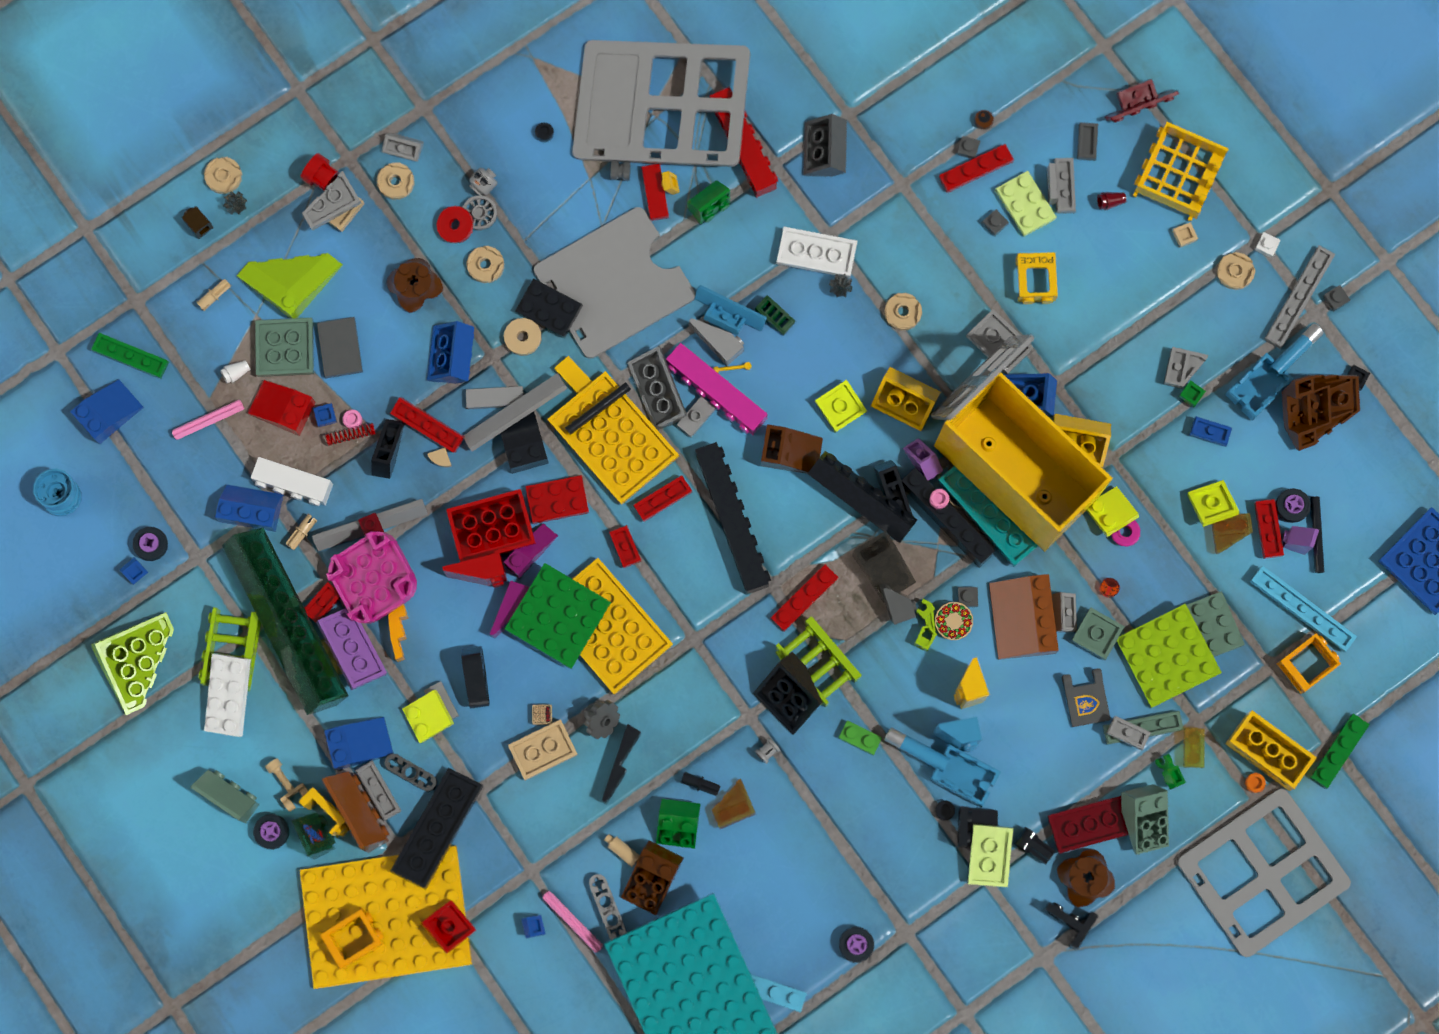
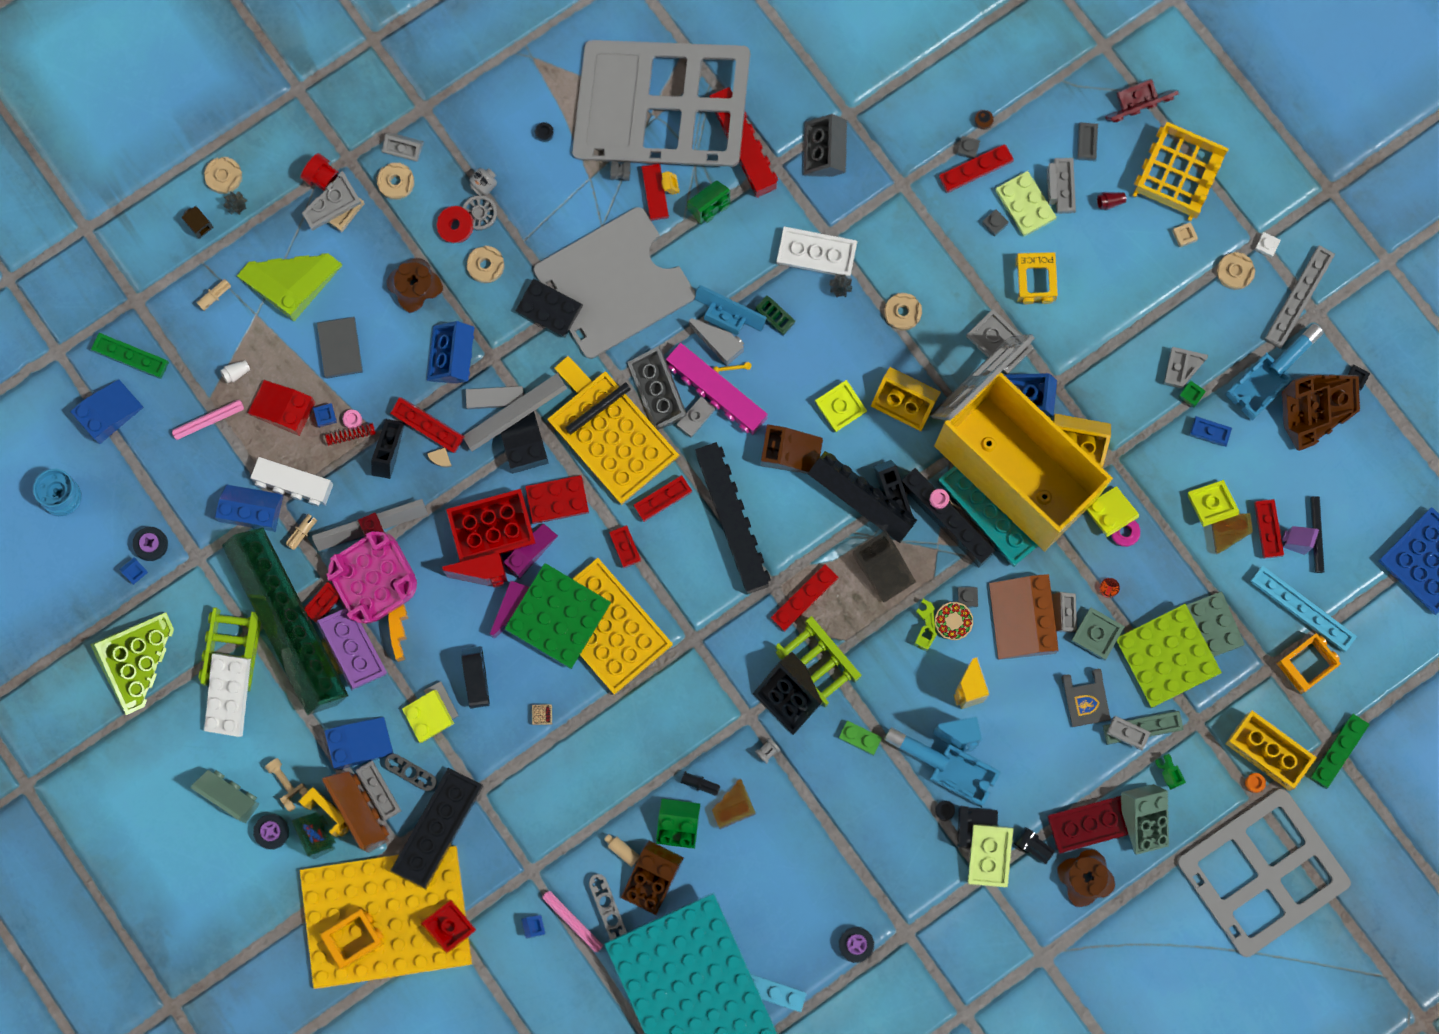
(284, 347): sand green plate -> none
(518, 326): tan tile -> none
(542, 750): tan plate -> none
(601, 719): dark grey plant -> none
(618, 772): black slope -> none
(898, 605): dark grey slope -> none
(923, 459): medium lavender slope -> none
(1072, 922): black bracket -> none
(1193, 748): clear yellow plate -> none
(1297, 500): black wheel -> none
(1336, 298): dark grey plate -> none

